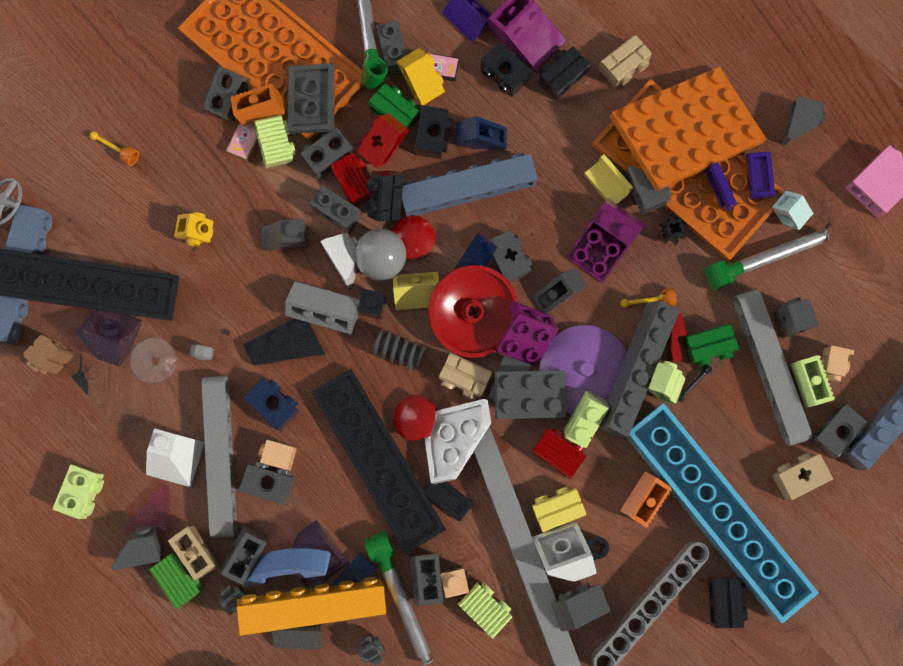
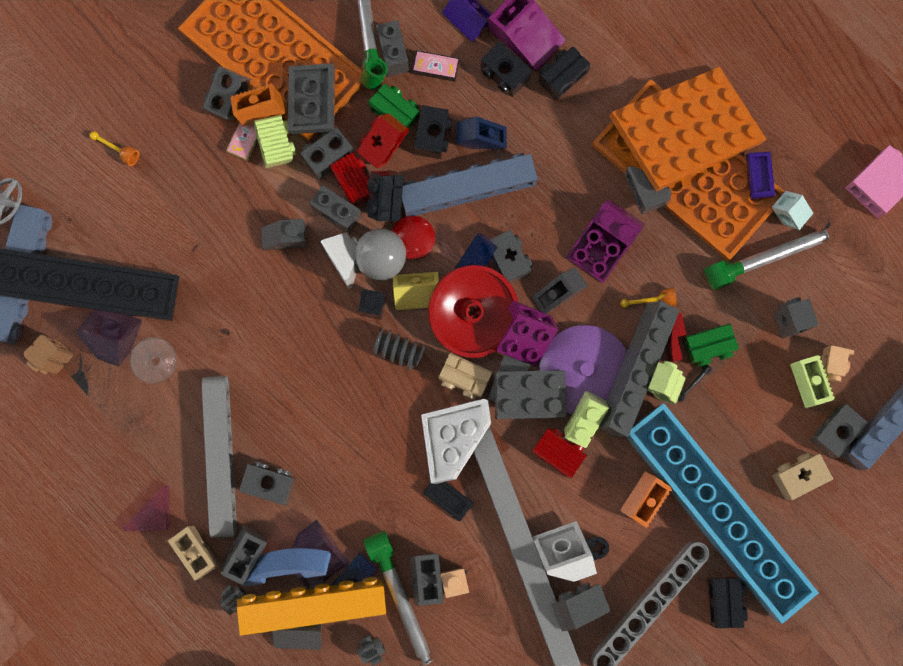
(79, 492): yellowish green brick -> none
(141, 548): dark grey slope -> none
(173, 457): white slope -> none
(176, 580): bright green brick -> none
(194, 228): yellow brick -> none
(201, 352): light grey tile -> none
(259, 398): dark blue brick -> none
(277, 455): light nougat brick -> none
(287, 342): black wing -> none
(322, 307): light grey brick -> none
(378, 461): black plate -> none
(414, 418): red dish -> none
(421, 76): yellow brick -> none
(485, 609): yellowish green brick -> none
(558, 509): light yellow brick -> none
(608, 180): light yellow panel -> none
(625, 61): tan brick -> none
(677, 224): black gear -> none
(720, 187): dark purple tile -> none
(772, 367): light grey beam -> none
(802, 119): dark grey slope -> none

